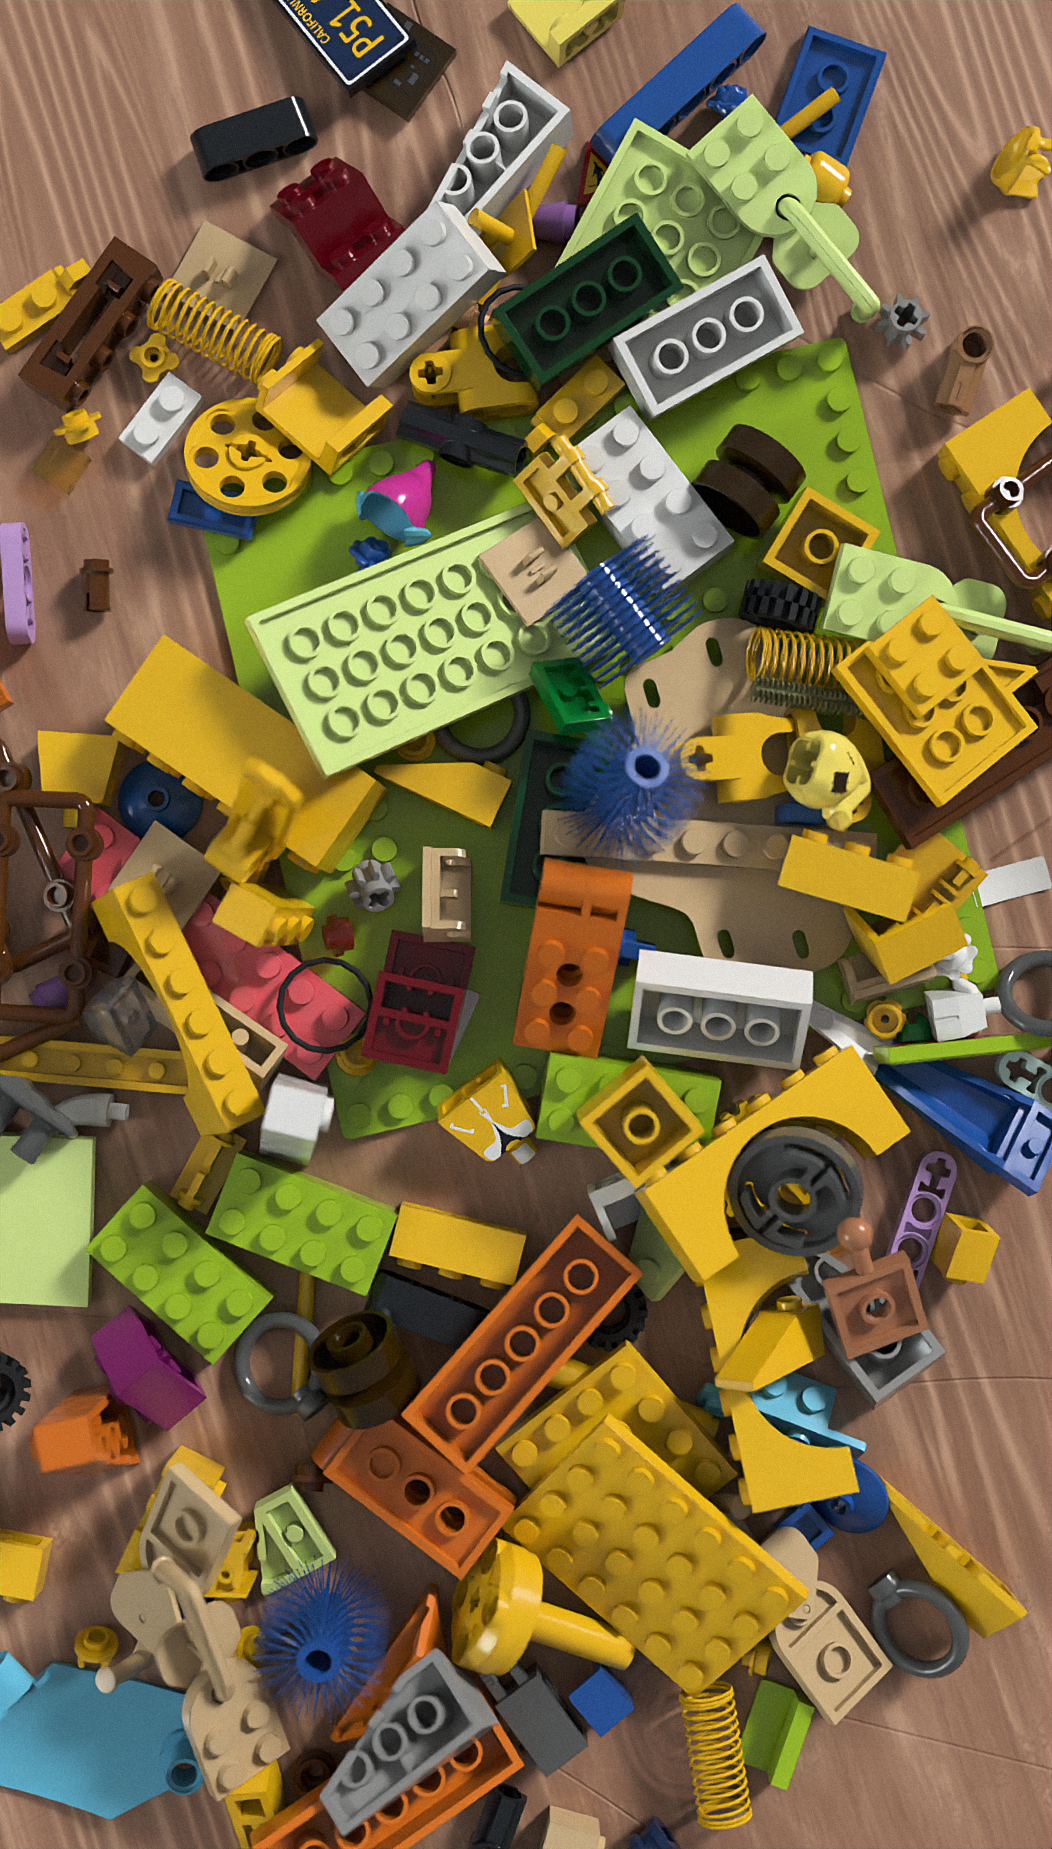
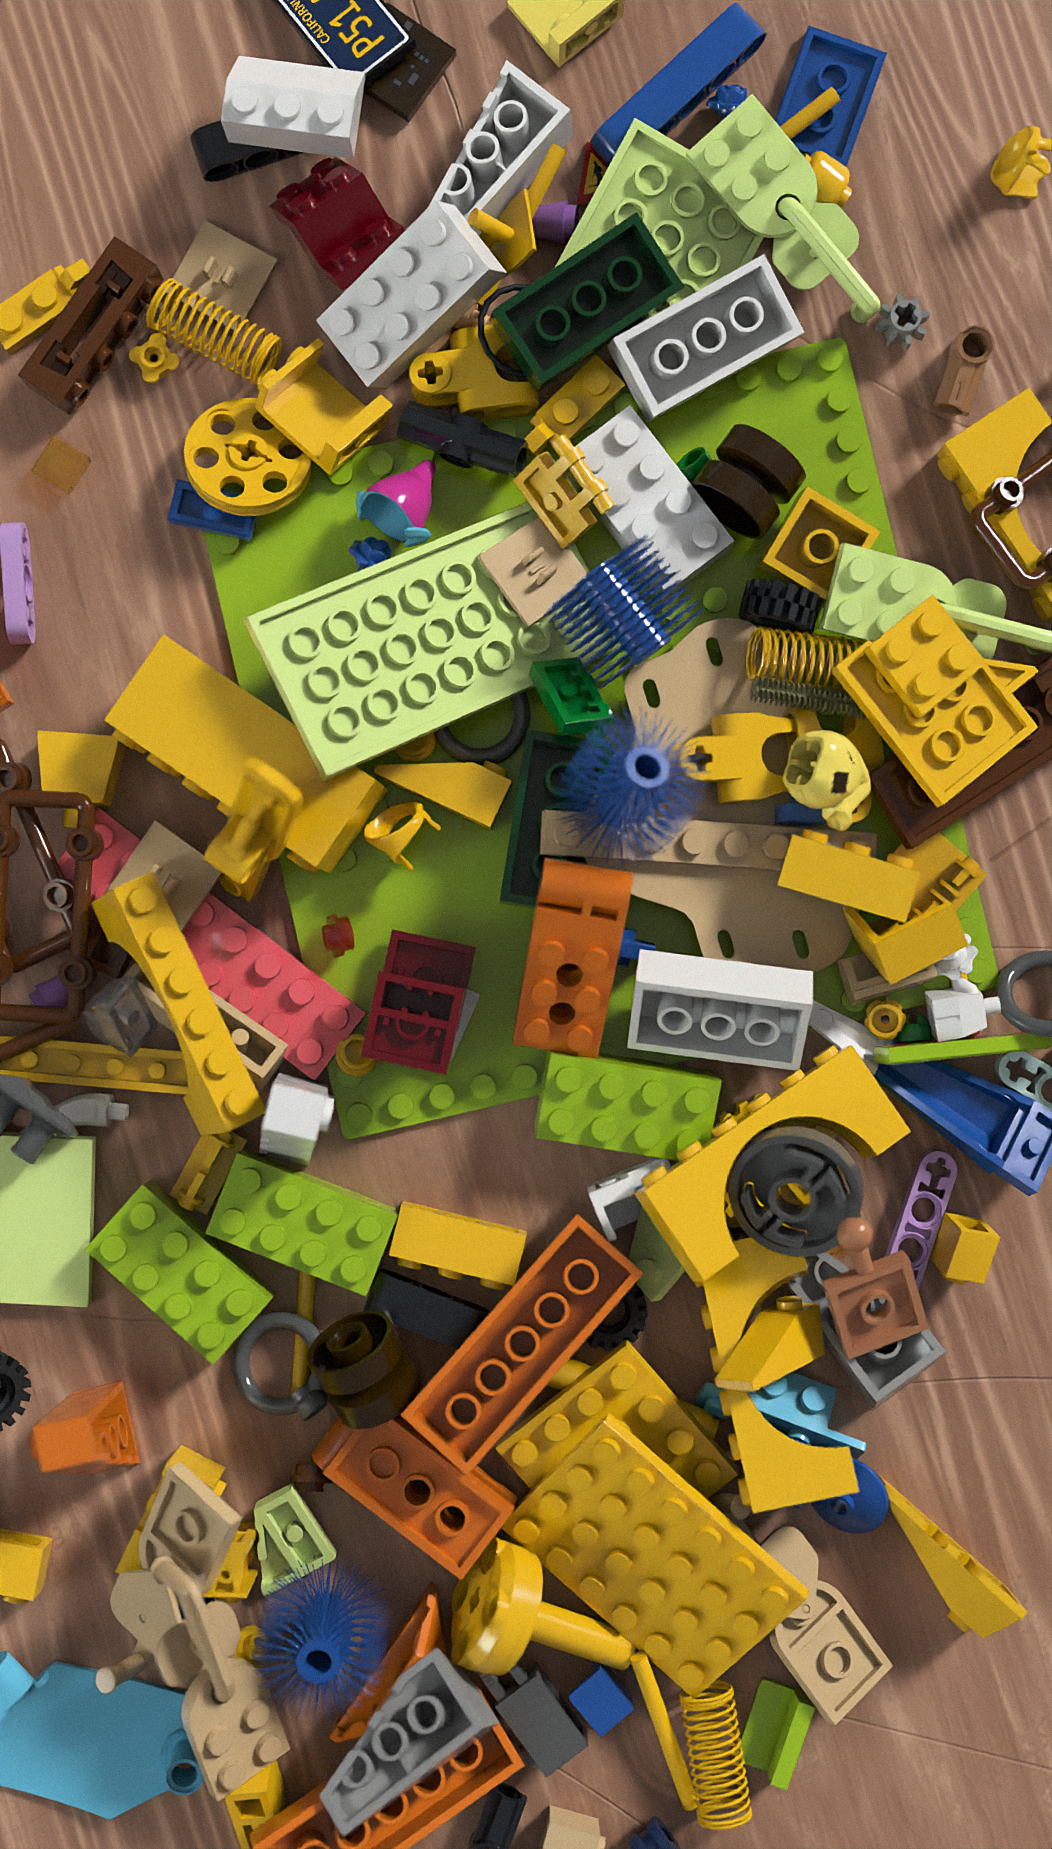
(78, 426): yellow plate -> none
(95, 1645): yellow plate -> none
(96, 585): reddish brown pin -> none
(145, 1371): magenta brick -> none
(161, 419): white plate -> none
(177, 813): blue dish -> none
(265, 914): yellow brick -> none
(287, 981): black piece -> none
(293, 106): none -> white slope
(302, 1776): reddish brown plate -> none
(372, 885): light grey gear -> none
(379, 835): none -> yellow piece
(446, 895): tan hinge -> none
(491, 1115): yellow torso -> none
(639, 1121): yellow brick -> none
(664, 1729): none -> yellow bar
(693, 462): none -> green hinge
(758, 1658): yellow plate -> none
(808, 1522): blue plate -> none
(890, 1590): dark grey piece -> none
(1014, 881): white sticker -> none

